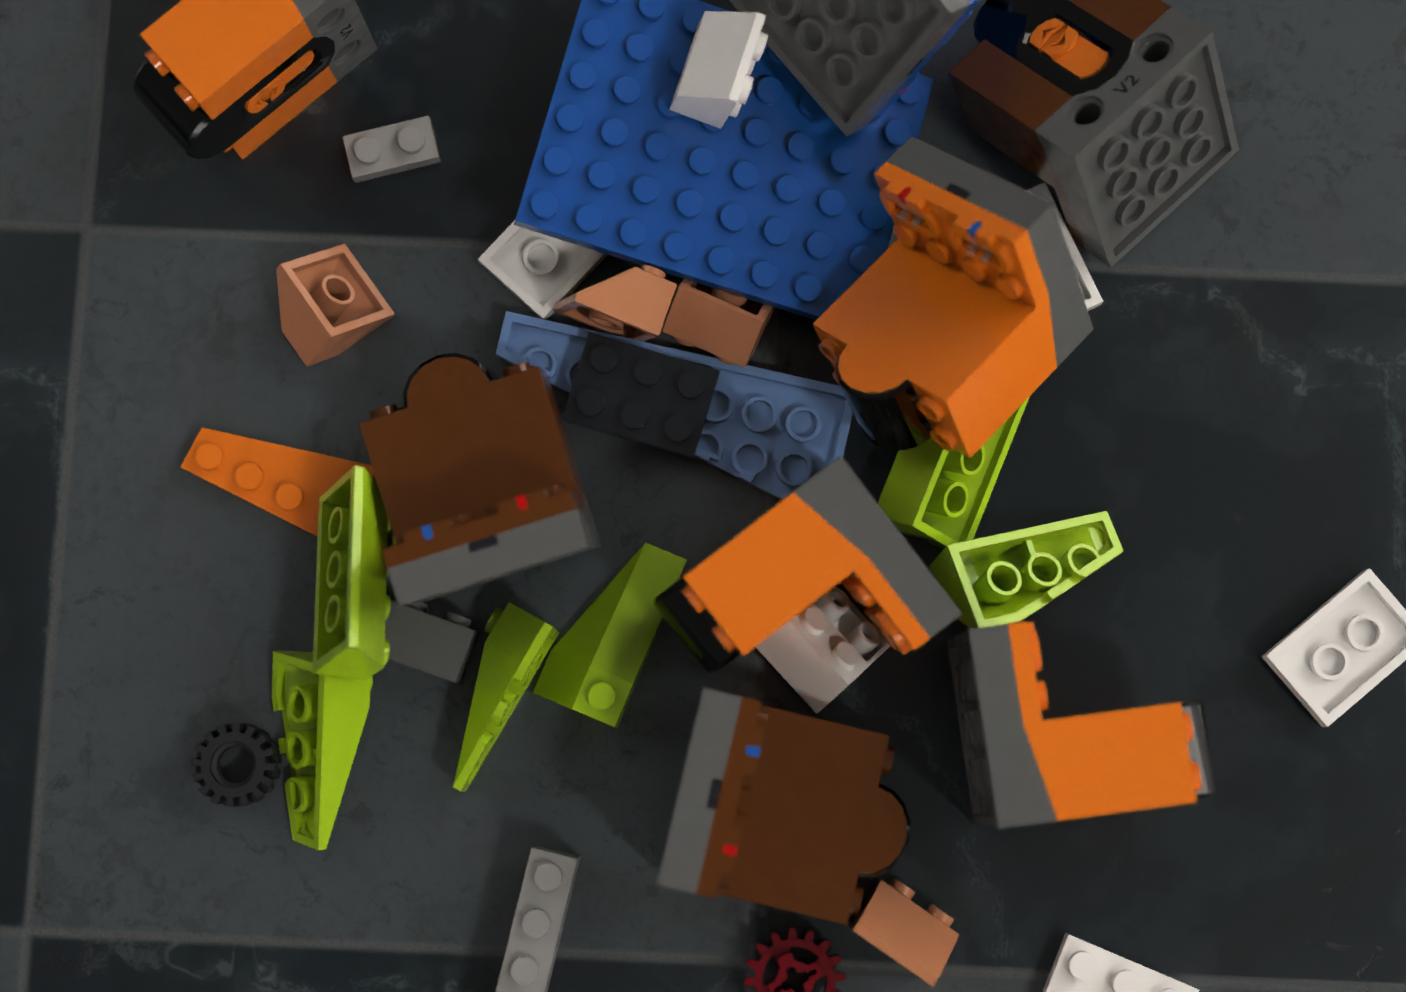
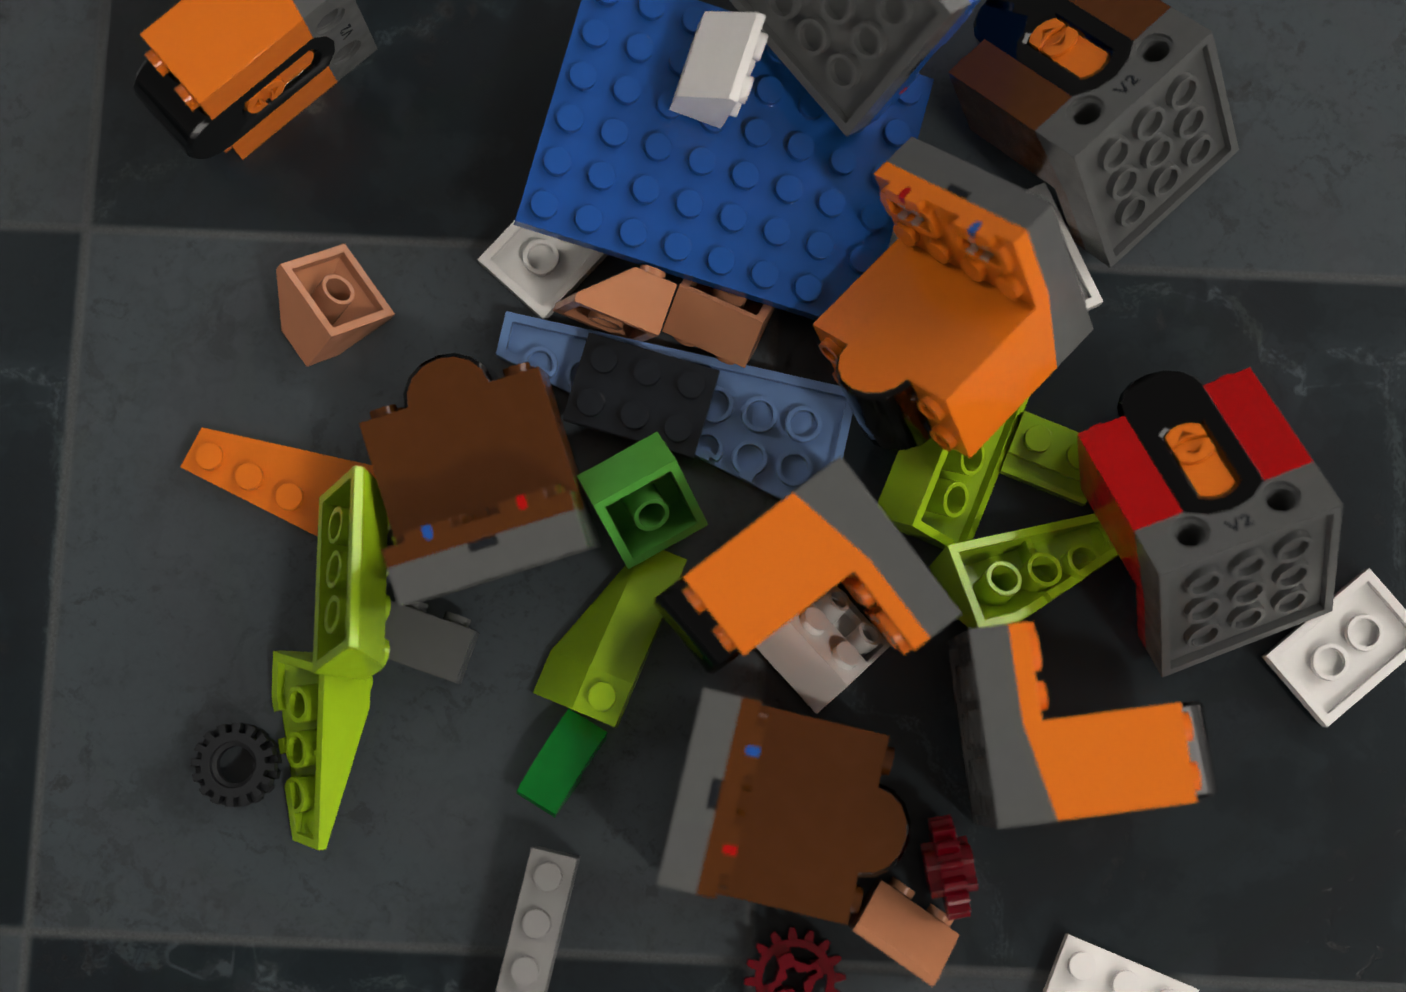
(391, 149): light grey plate -> none
(507, 666): lime wedge -> none
(561, 763): none -> green slope
(643, 500): none -> bright green brick
(949, 867): none -> dark red gear
(1045, 458): none -> lime plate
(1211, 514): none -> piece

